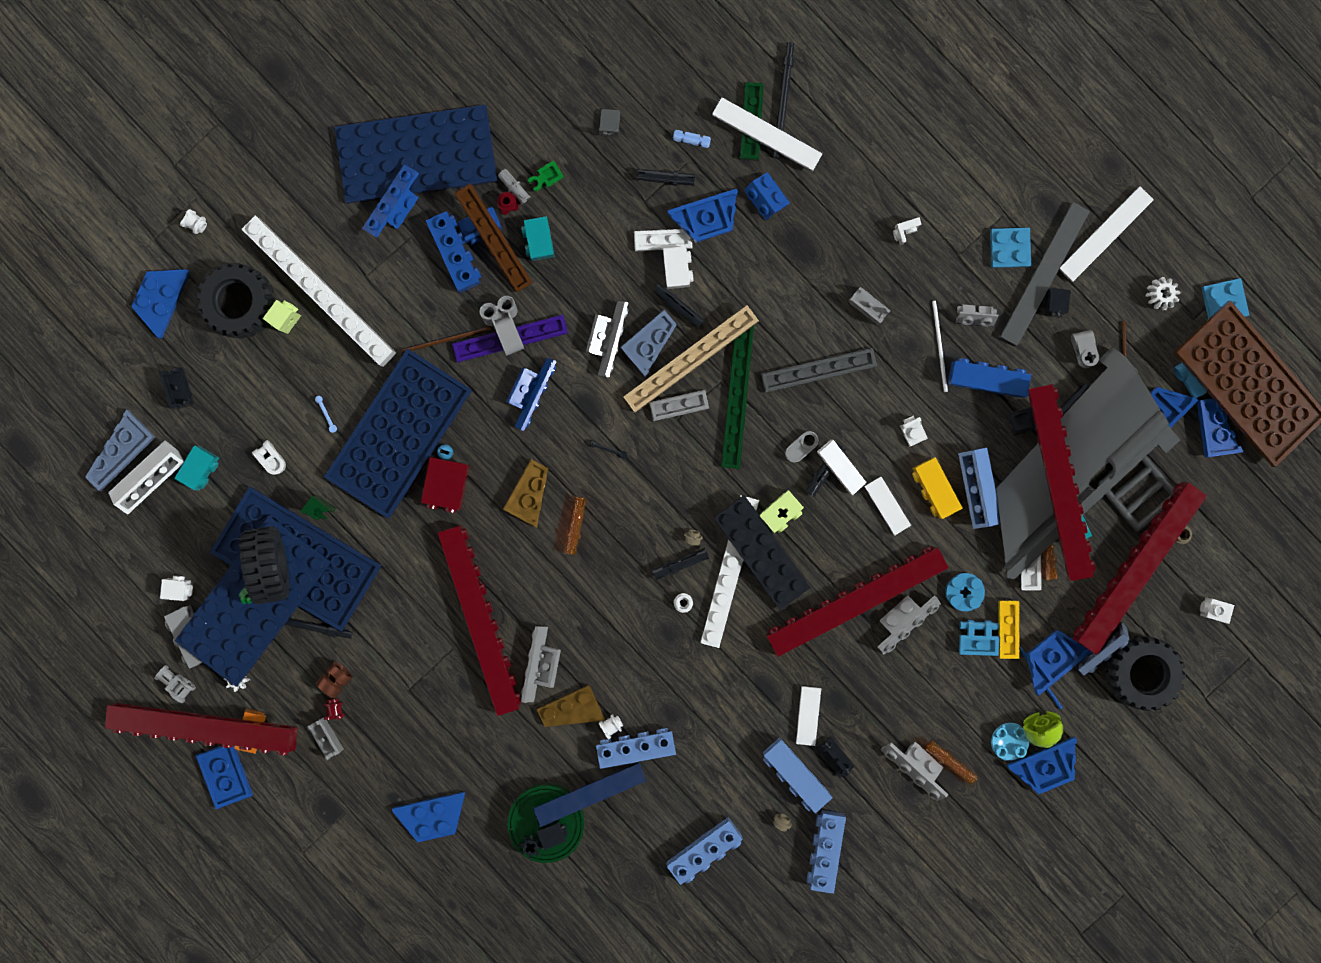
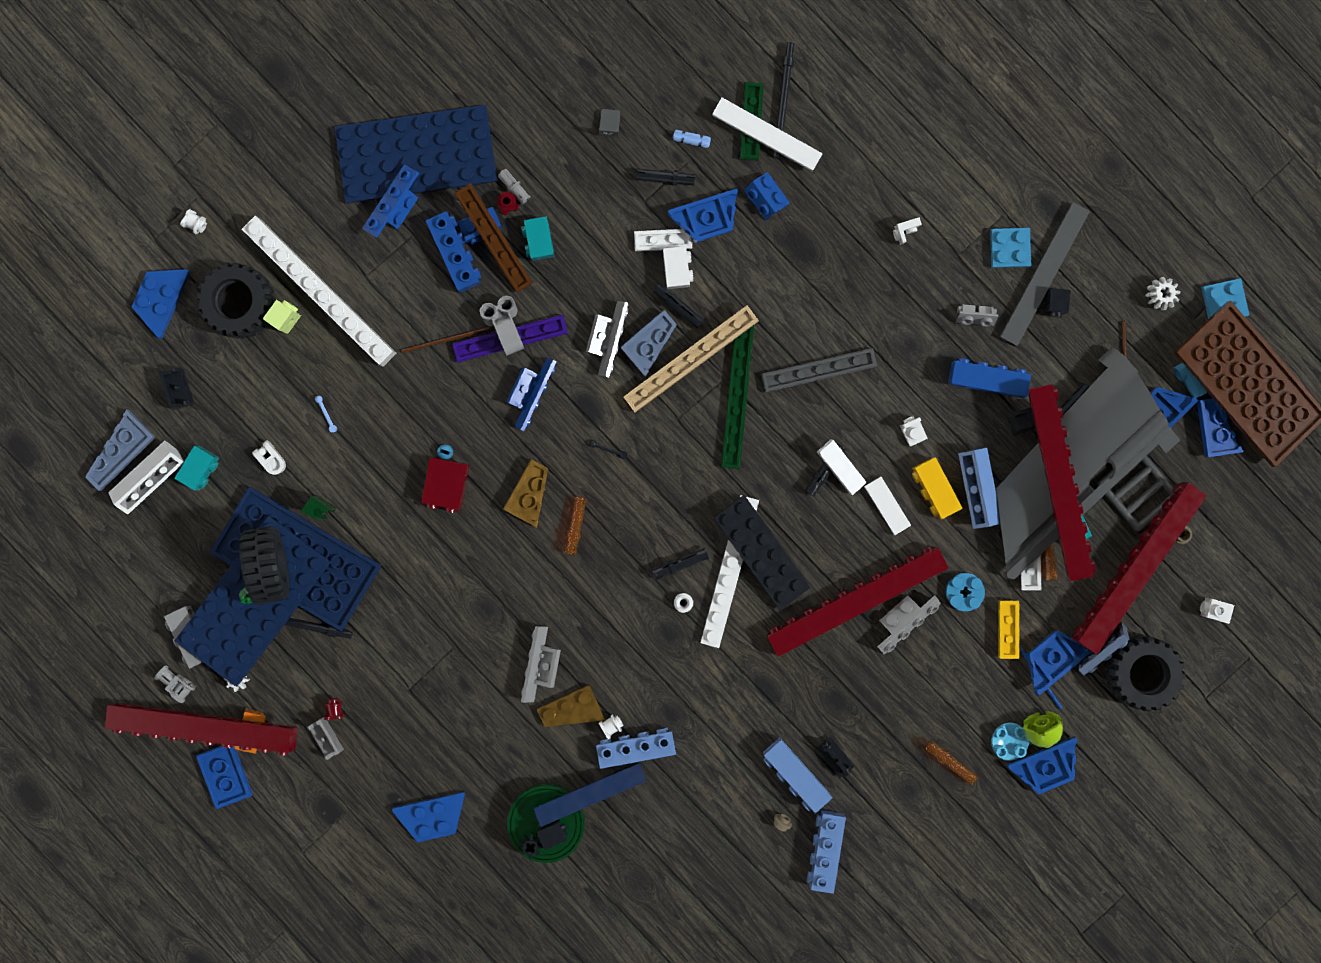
(176, 588): white brick -> none
(329, 684): copper wheel -> none
(398, 433): dark blue plate -> none
(479, 620): dark red brick -> none
(549, 175): green plate -> none
(679, 405): light grey tile -> none
(693, 537): dark tan plate -> none
(704, 851): medium blue brick -> none
(785, 501): yellowish green brick -> none
(799, 449): light grey piece -> none
(808, 715): white tile -> none
(869, 306): light grey hinge -> none
(918, 766): light grey bracket -> none
(940, 346): white piece -> none
(979, 644): dark azure plate -> none
(1085, 345): light grey piece -> none
(1105, 234): white tile -> none

